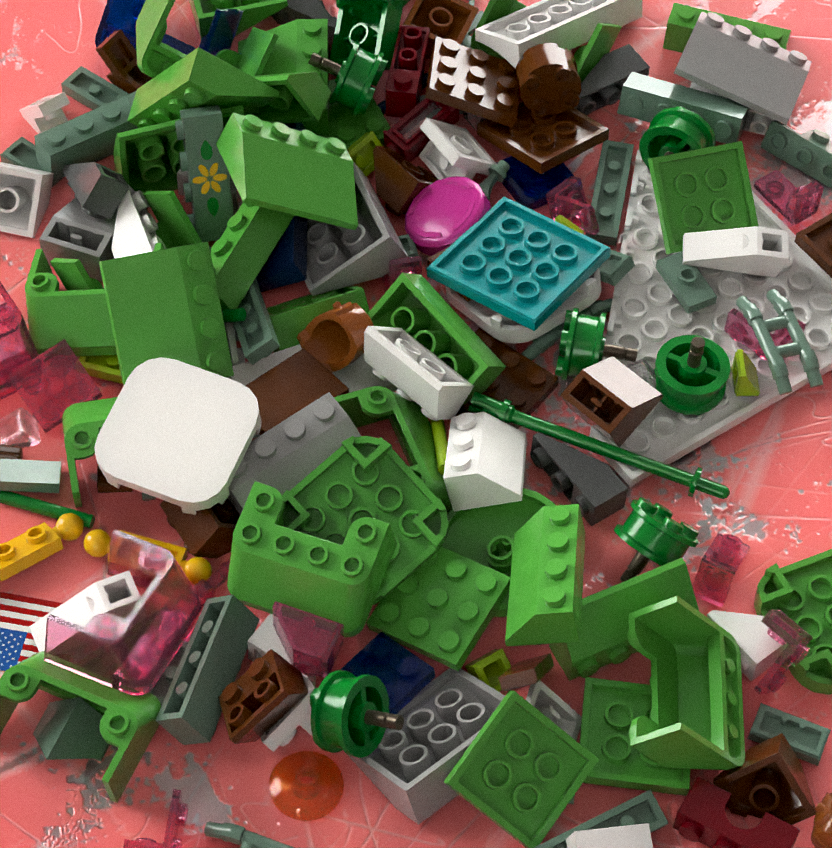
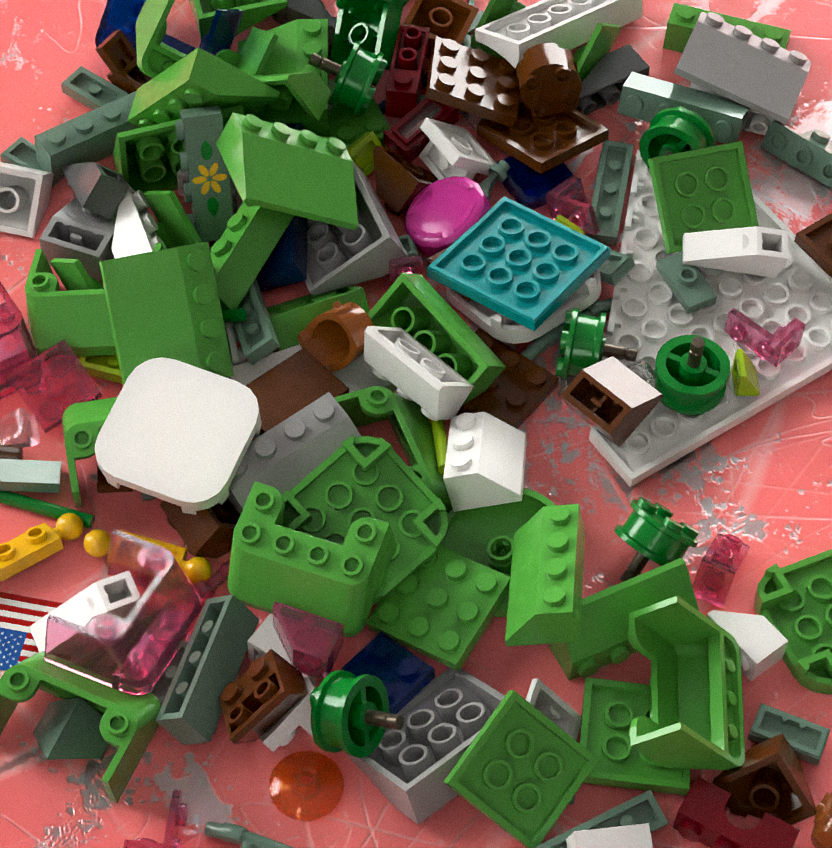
(46, 112): white slope -> none
(490, 667): lime slope -> none
(507, 413): green bar -> none
(526, 672): reddish brown tile -> none
(580, 478): dark grey slope -> none
(776, 353): sand green piece -> none
(783, 631): clear pink bracket -> none
(791, 202): clear pink bracket -> none

